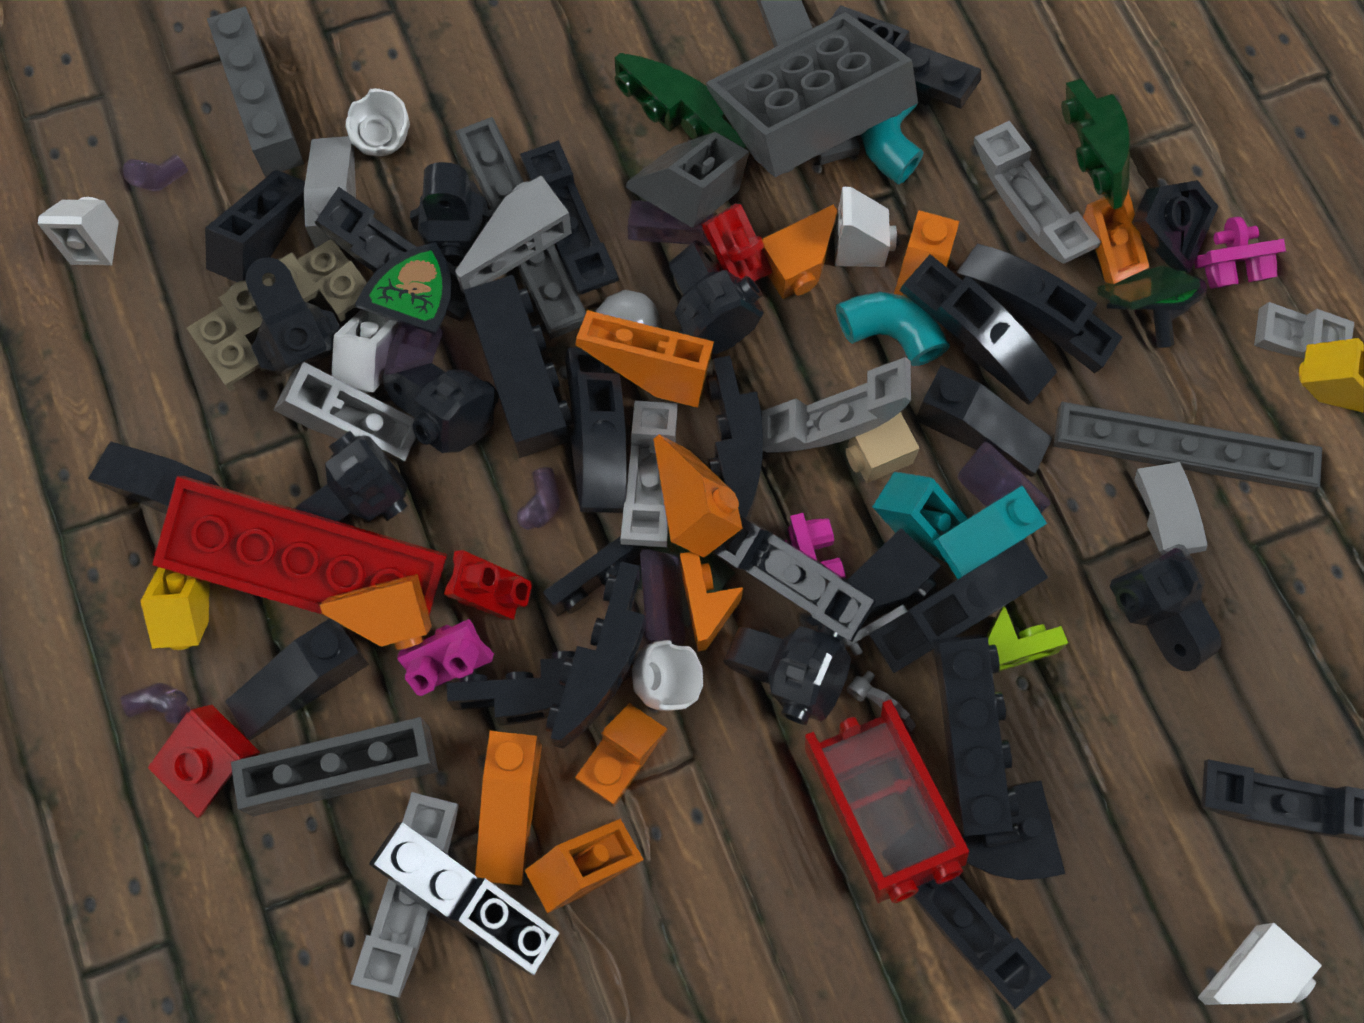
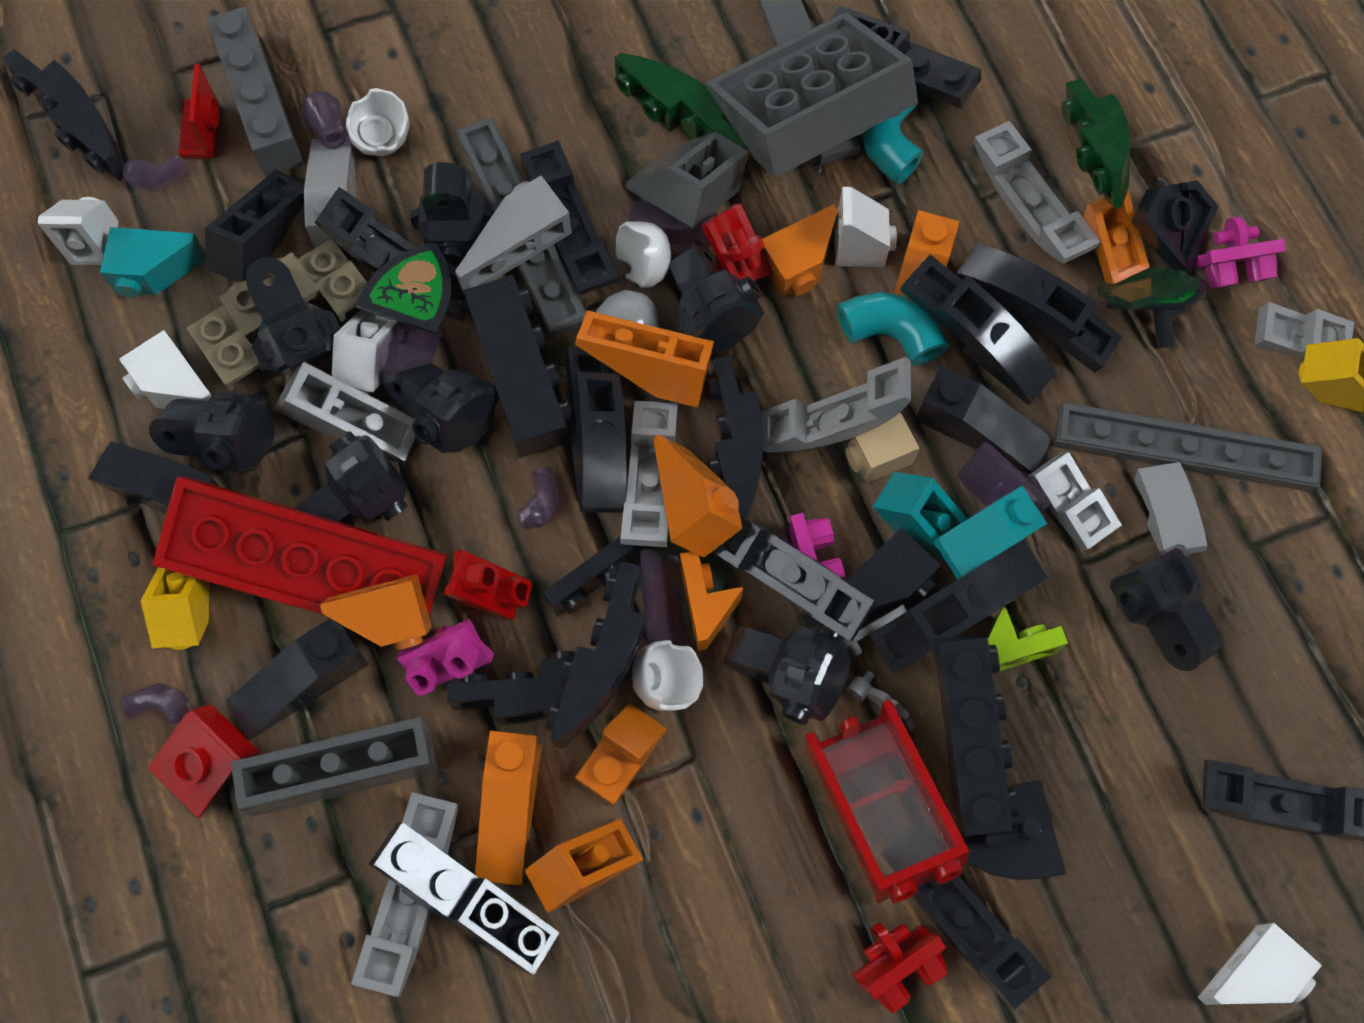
(70, 110): none -> black slope
(148, 259): none -> teal slope
(162, 373): none -> white slope
(199, 119): none -> red piece
(226, 431): none -> black piece
(324, 117): none -> clear purple cone
(645, 250): none -> white hair
(896, 957): none -> red hips
(1074, 504): none -> light grey slope

